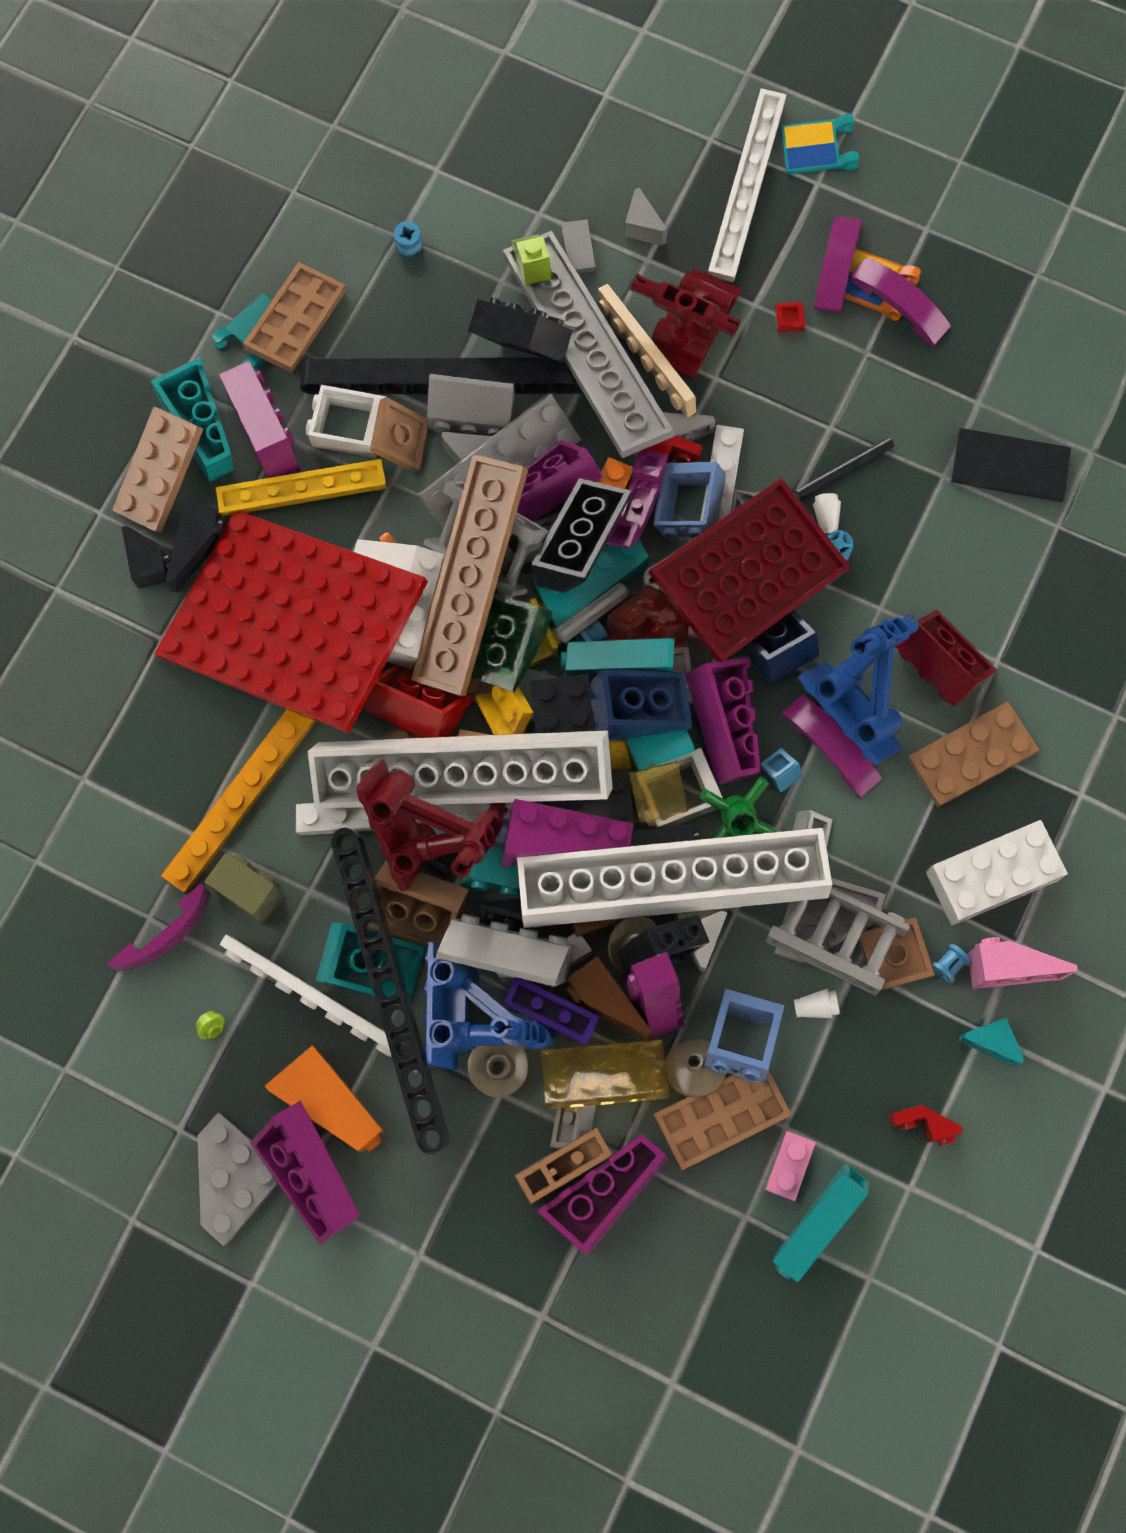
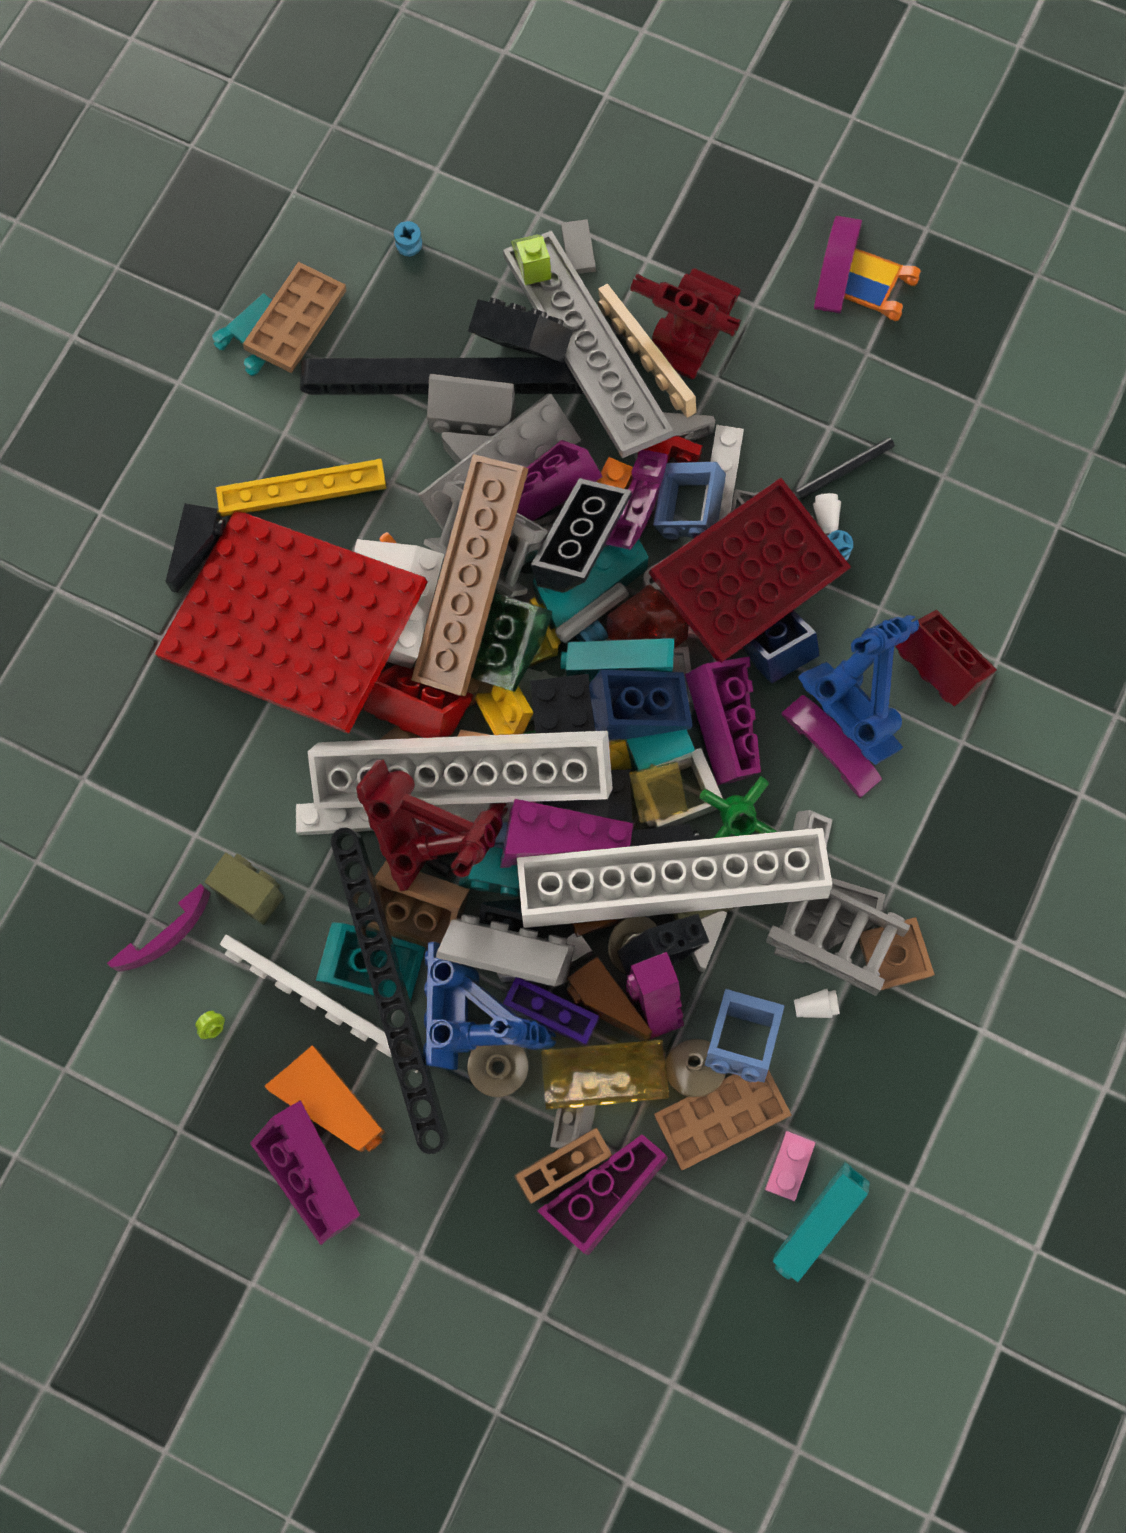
(145, 559): black slope -> none
(157, 469): medium nougat plate -> none
(188, 396): teal wedge -> none
(230, 1179): light grey plate -> none
(237, 800): light orange plate -> none
(261, 420): wedge -> none
(348, 399): white window -> none
(399, 435): medium nougat plate -> none
(643, 221): light grey slope -> none
(747, 185): white plate -> none
(781, 769): dark azure slope -> none
(790, 317): red tile -> none
(815, 146): flag -> none
(903, 297): magenta slope -> none
(935, 1126): red slope -> none
(951, 963): dark azure bush -> none
(972, 754): medium nougat plate -> none
(996, 872): white brick -> none
(996, 1041): teal slope -> none
(1010, 963): bright pink slope -> none
(1011, 464): black tile -> none

